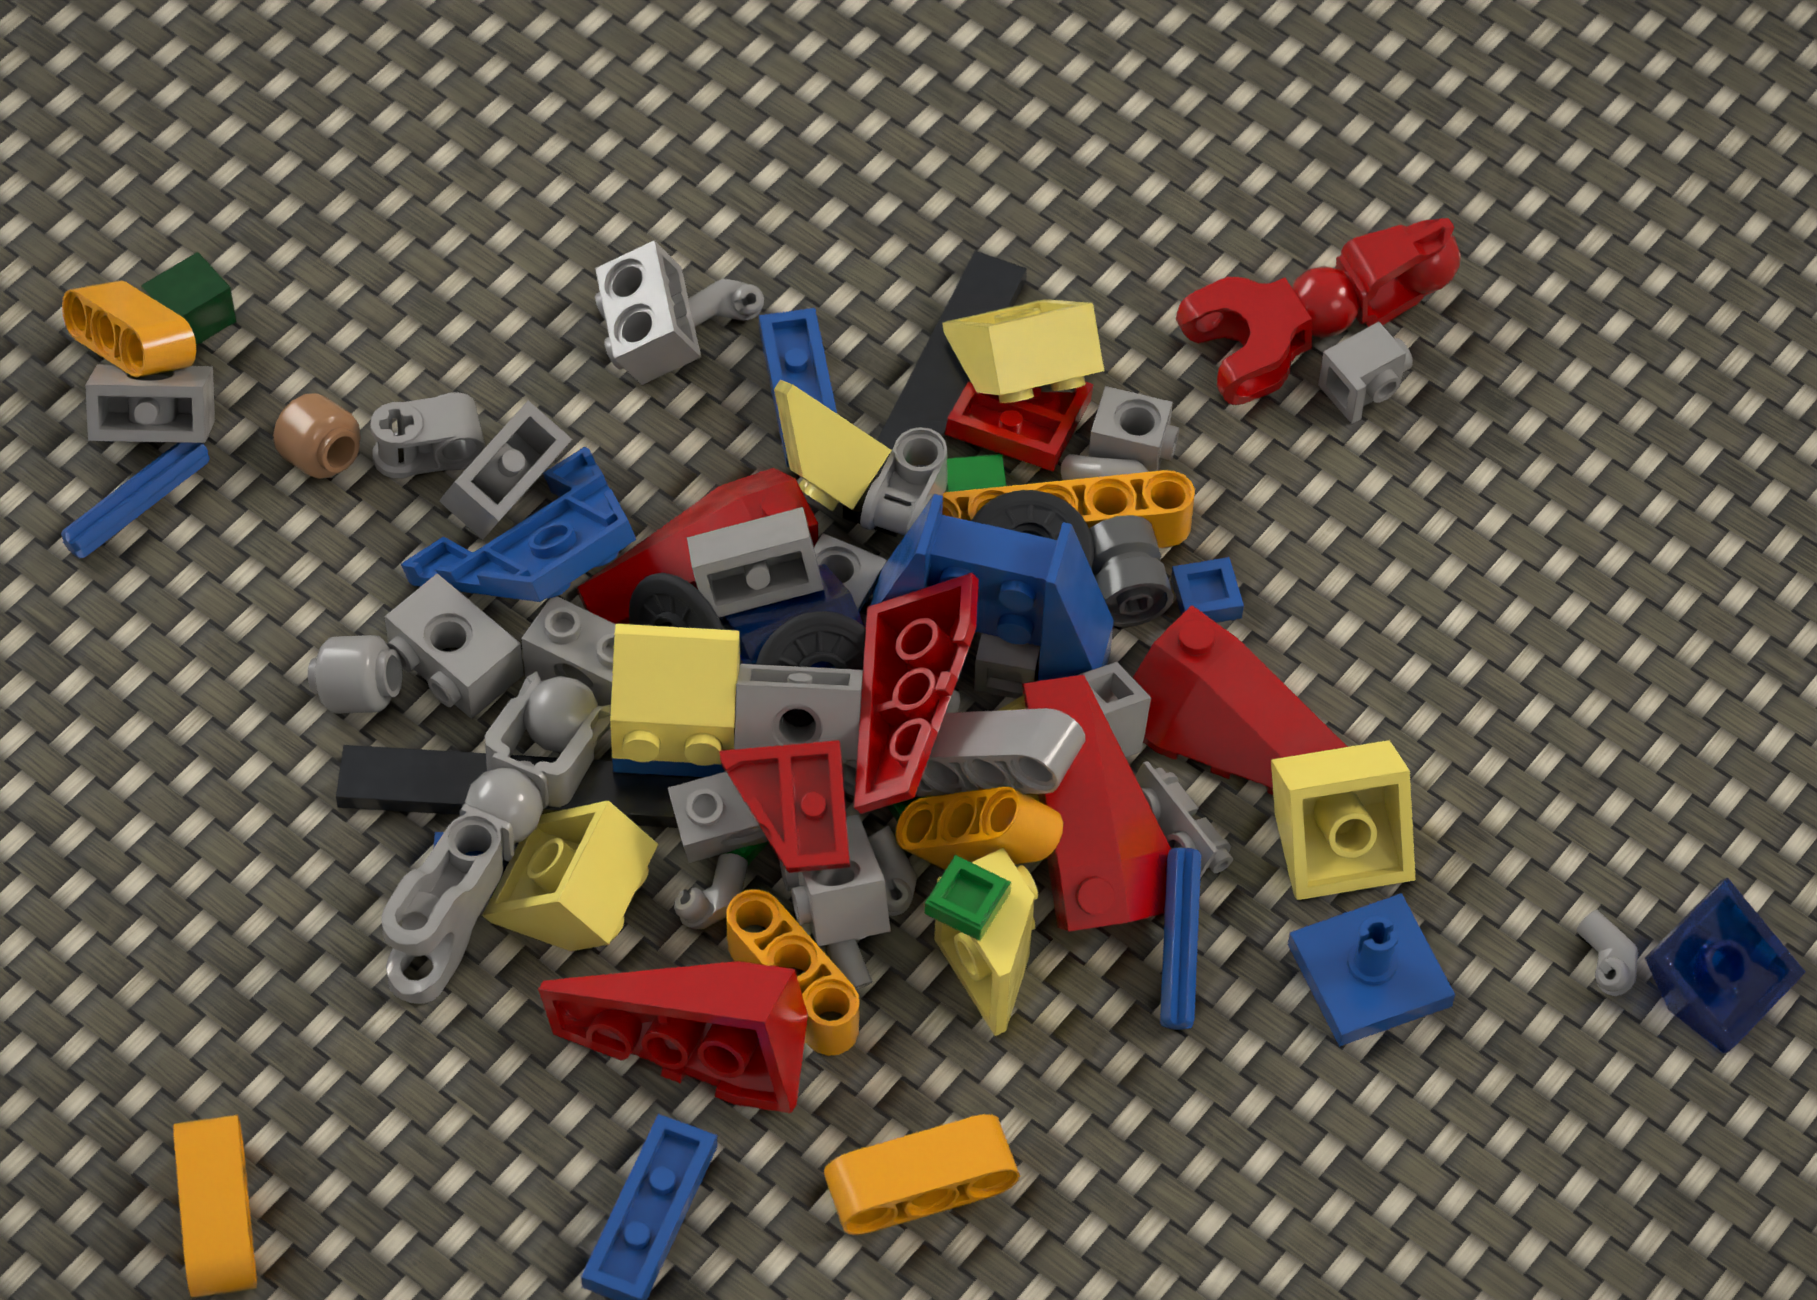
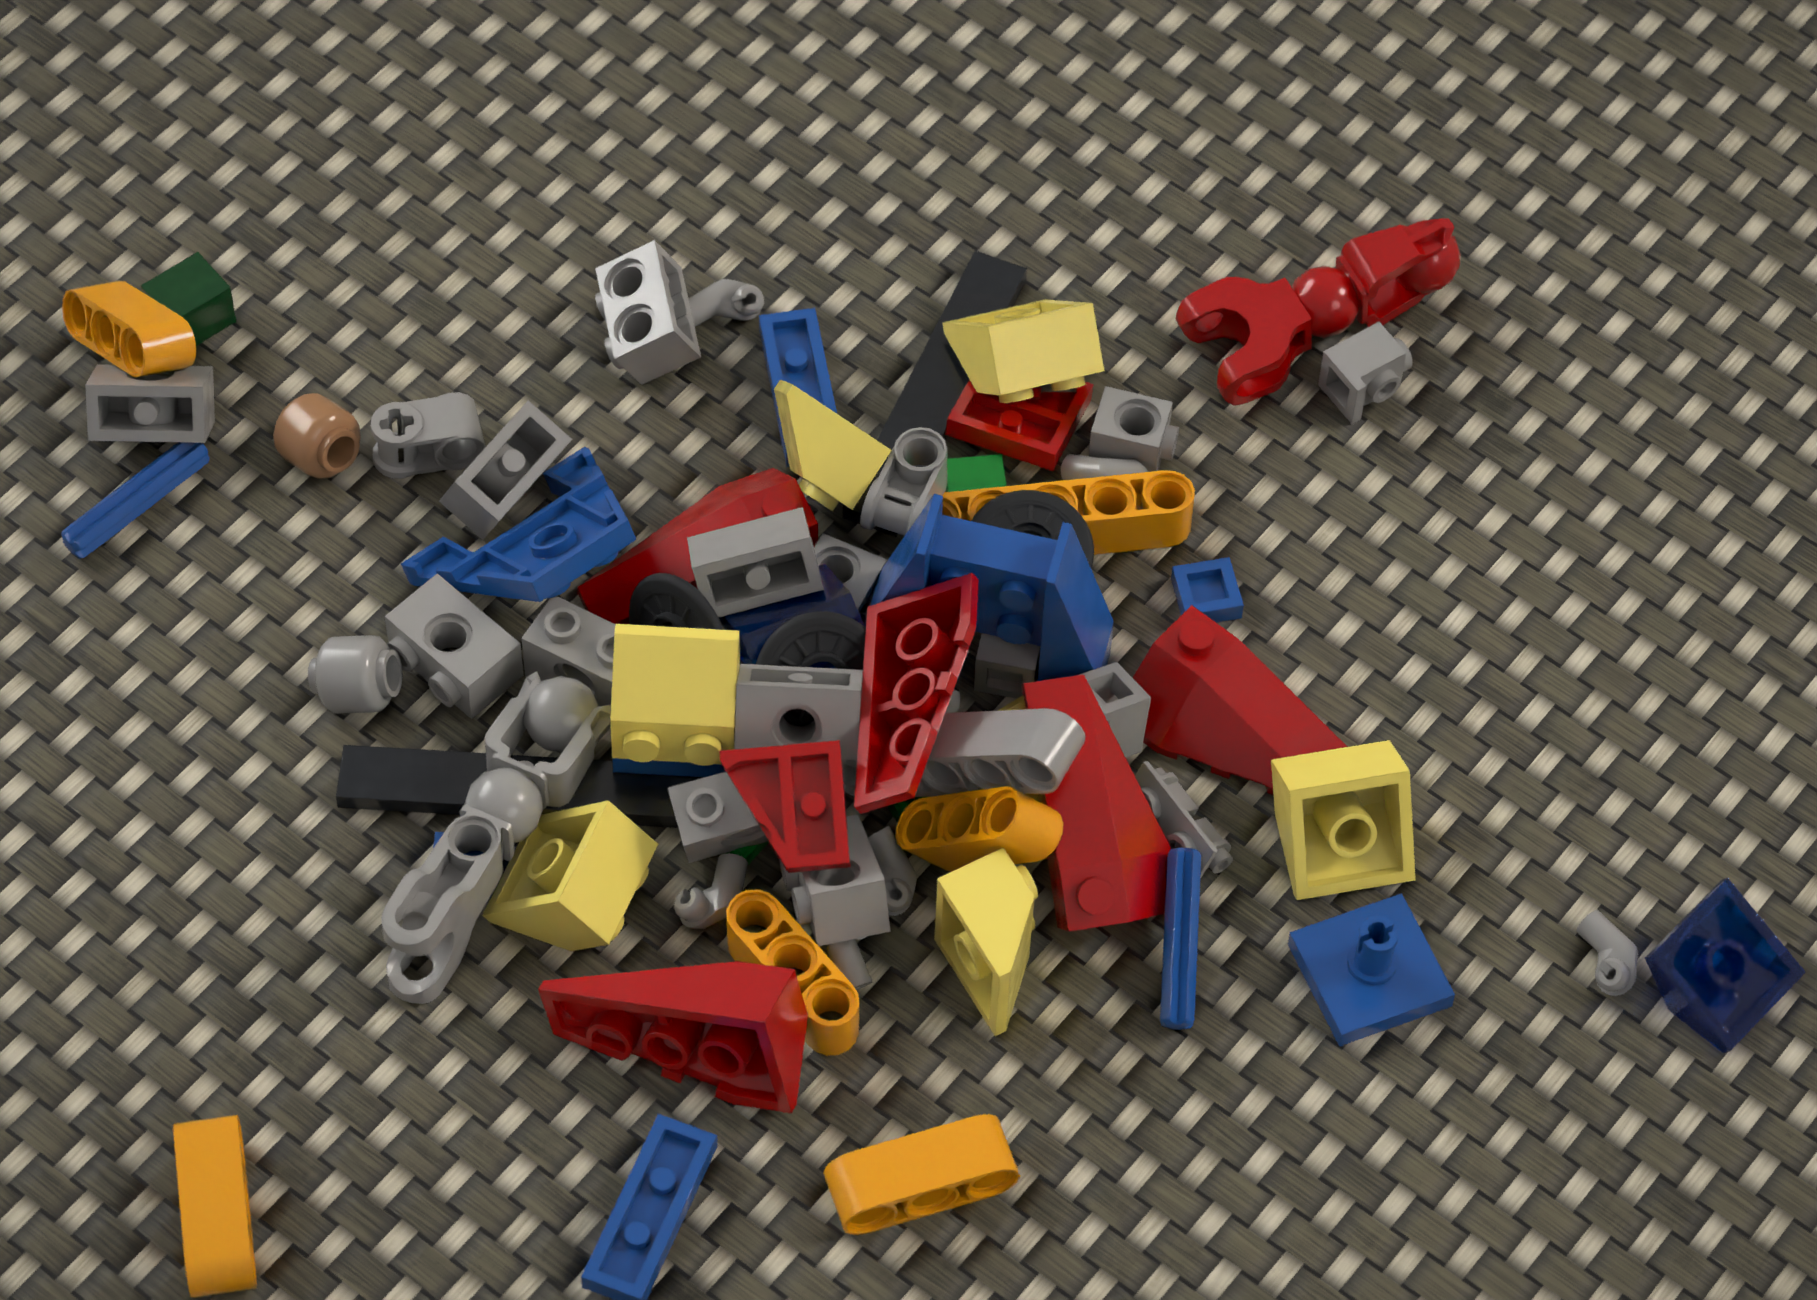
(967, 897): green tile -> none
(1130, 570): dark grey wheel -> none

